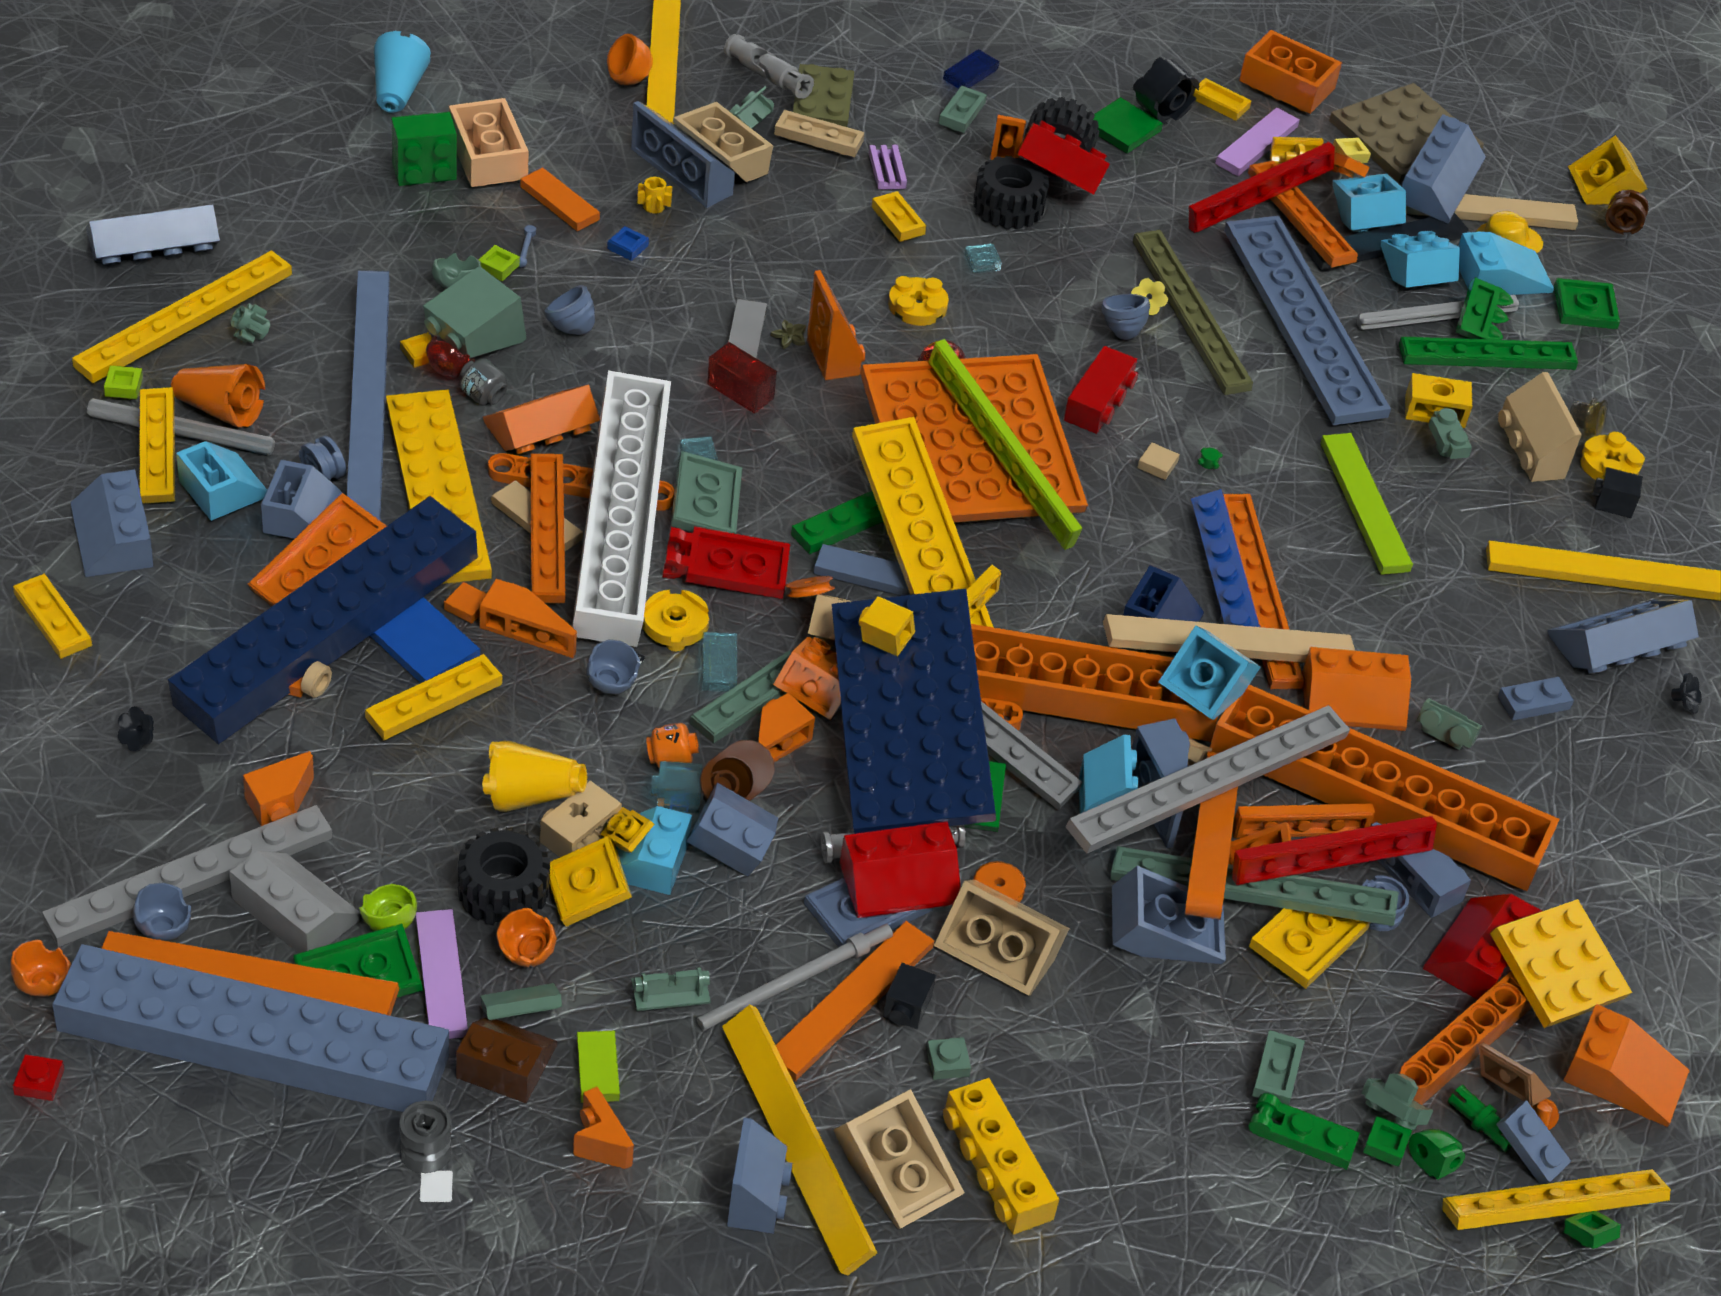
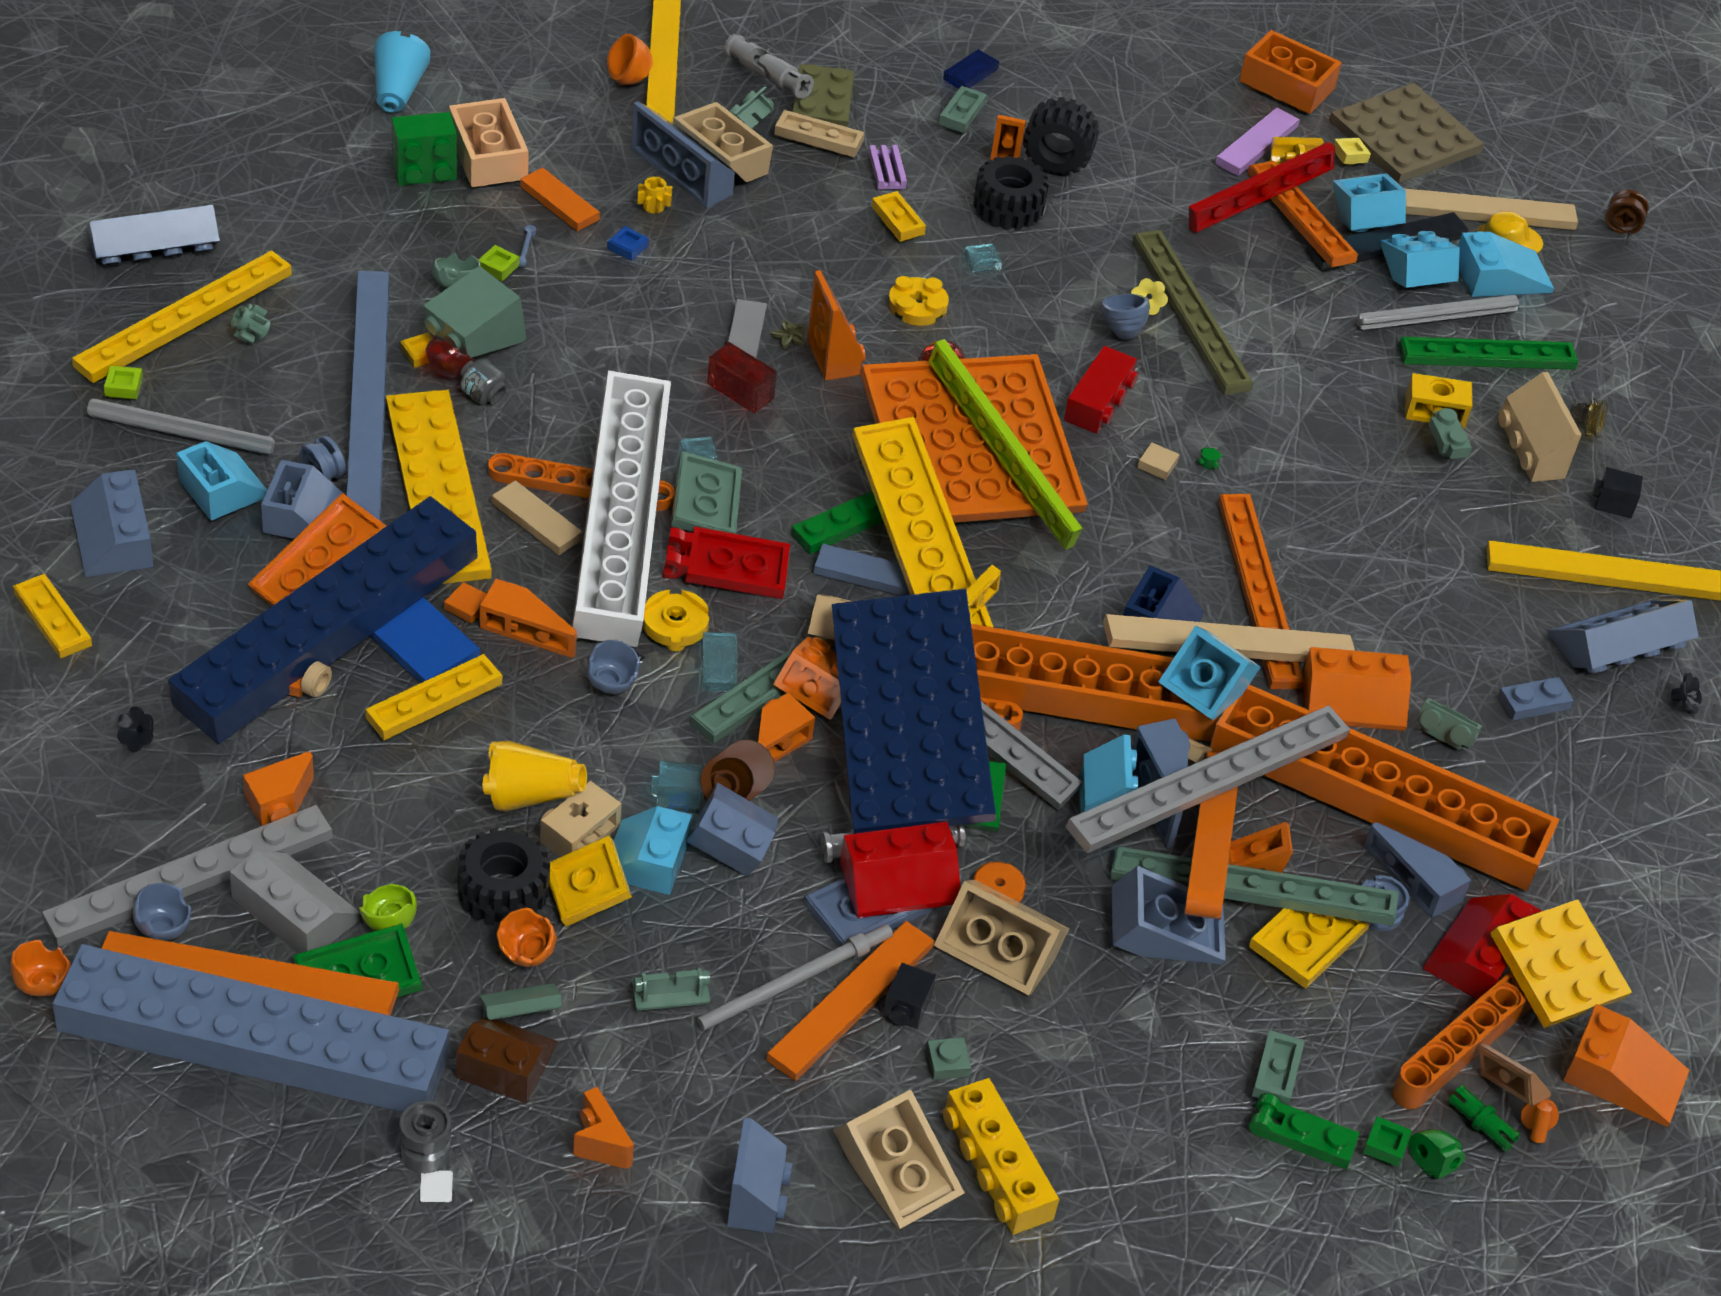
(38, 1077): red plate -> none
(157, 445): yellow plate -> none
(222, 391): orange cone -> none
(441, 971): lavender tile -> none
(544, 419): orange slope -> none
(547, 528): orange tile -> none
(572, 311): sand blue hat -> none
(598, 1063): lime tile -> none
(627, 829): yellow slope -> none
(672, 744): orange head -> none
(805, 1149): yellow tile -> none
(810, 586): orange piece -> none
(887, 625): yellow brick -> none
(1064, 156): red slope -> none
(1126, 125): green tile -> none
(1166, 90): black brick -> none
(1221, 99): yellow tile -> none
(1224, 560): blue plate -> none
(1303, 819): orange tile -> none
(1307, 321): sand blue plate -> none
(1333, 850): red tile -> none
(1349, 166): orange plate -> none
(1366, 504): lime tile -> none
(1397, 1098): sand green piece -> none
(1443, 169): sand blue slope -> none
(1481, 311): green plate -> none
(1533, 1142): sand blue plate -> none
(1555, 1199): yellow tile -> none
(1586, 303): green tile -> none
(1592, 1229): green plate -> none
(1606, 172): yellow slope -> none
(1622, 455): yellow plate -> none

